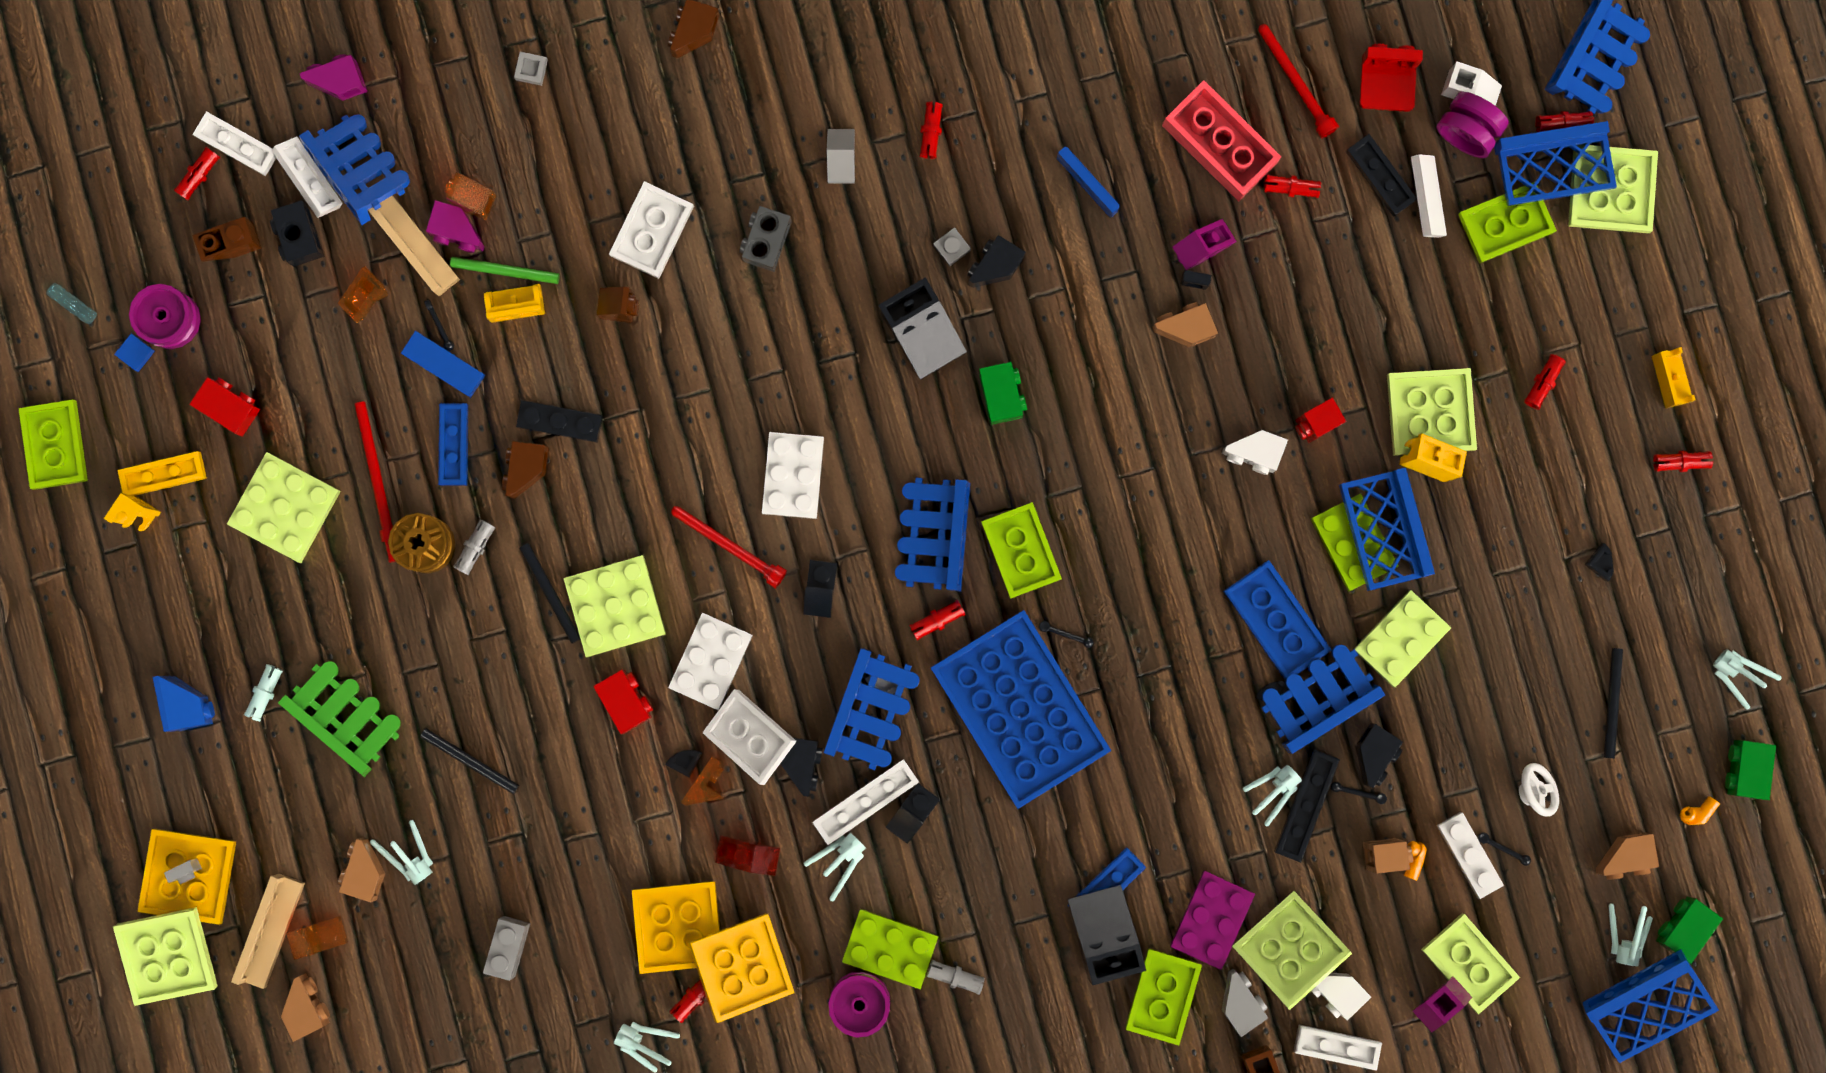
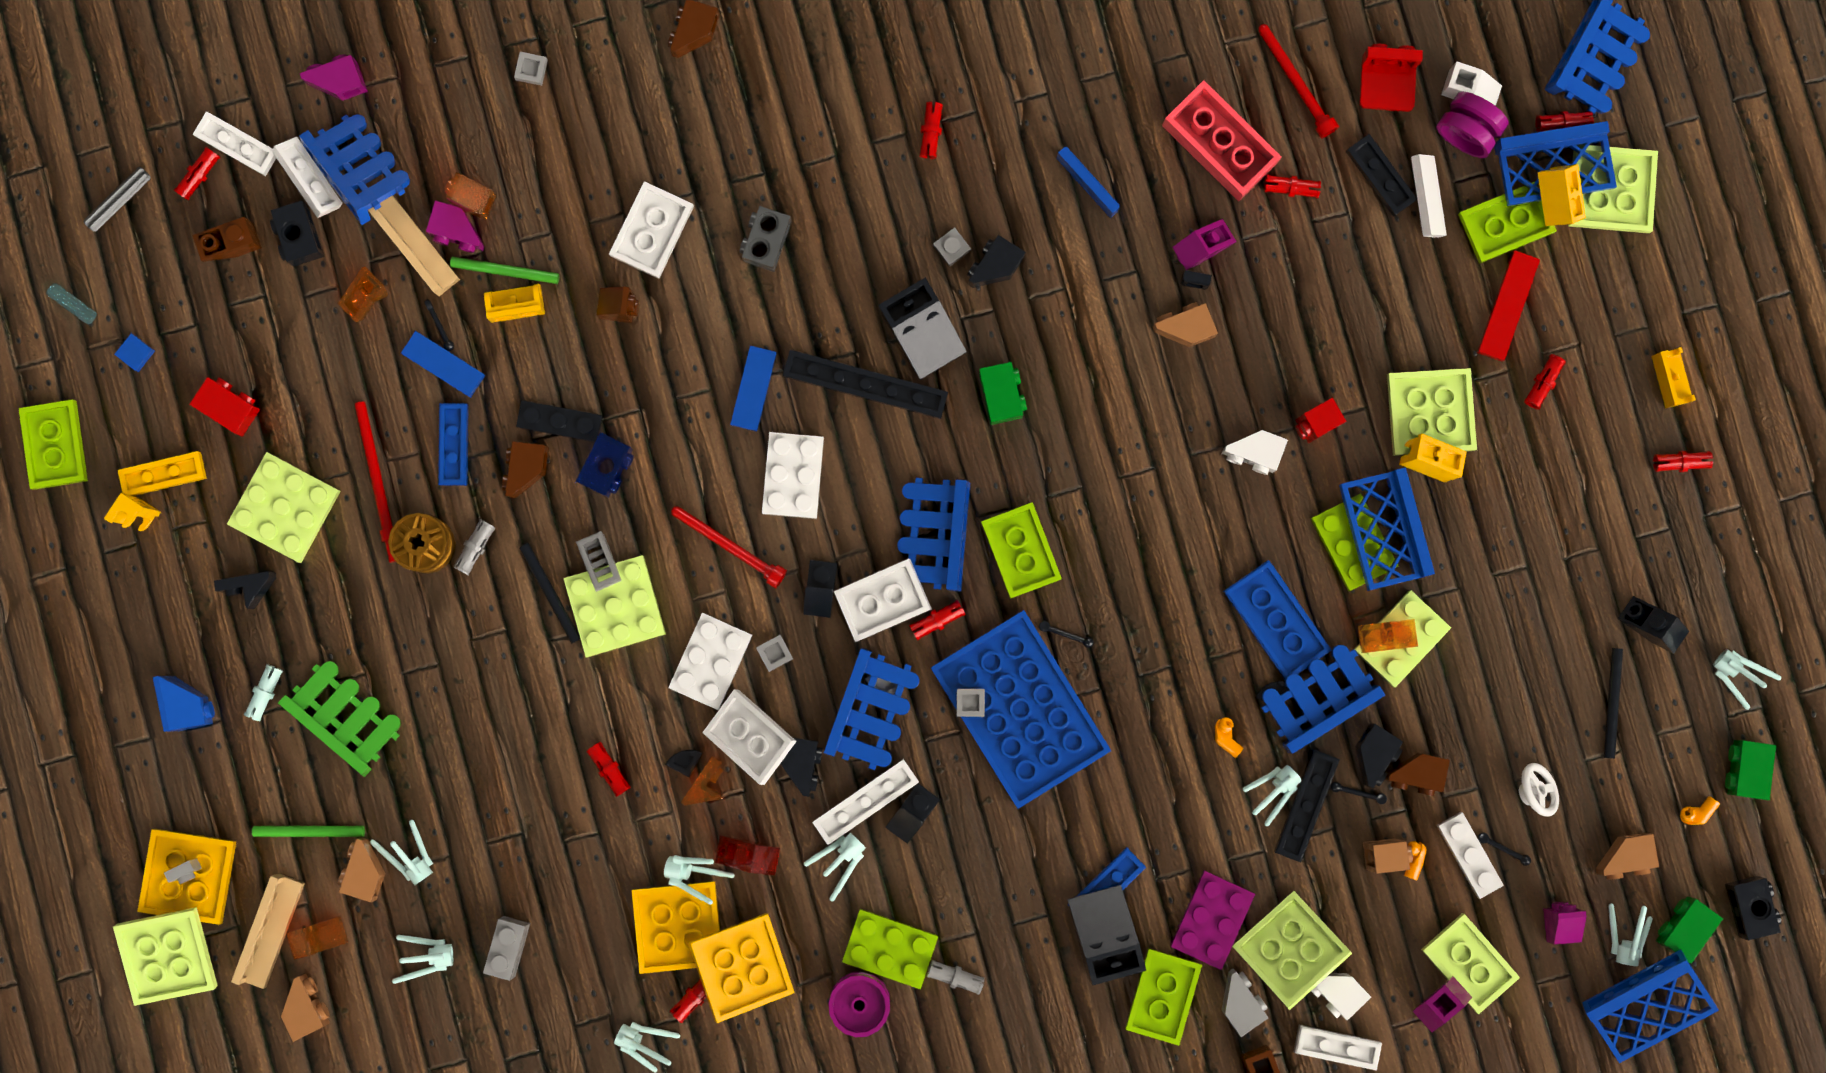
(117, 199): none -> axle
(155, 303): magenta wheel -> none
(253, 586): none -> black slope
(308, 831): none -> bright green bar
(439, 956): none -> light aqua plant
(469, 761): black bar -> none
(589, 543): none -> light grey slope
(605, 449): none -> clear blue brick
(608, 769): none -> red pin
(623, 701): red brick -> none
(680, 868): none -> light aqua plant
(753, 388): none -> blue tile
(774, 653): none -> light grey plate
(841, 156): light grey slope -> none
(865, 384): none -> black plate
(882, 600): none -> white plate
(970, 702): none -> light grey plate
(1224, 739): none -> light orange arm
(1387, 636): none -> clear orange slope
(1420, 771): none -> reddish brown slope
(1508, 306): none -> red tile
(1561, 195): none -> yellow hinge
(1564, 923): none -> magenta slope
(1601, 562): black tile -> none
(1654, 624): none -> black slope
(1741, 896): none -> black brick

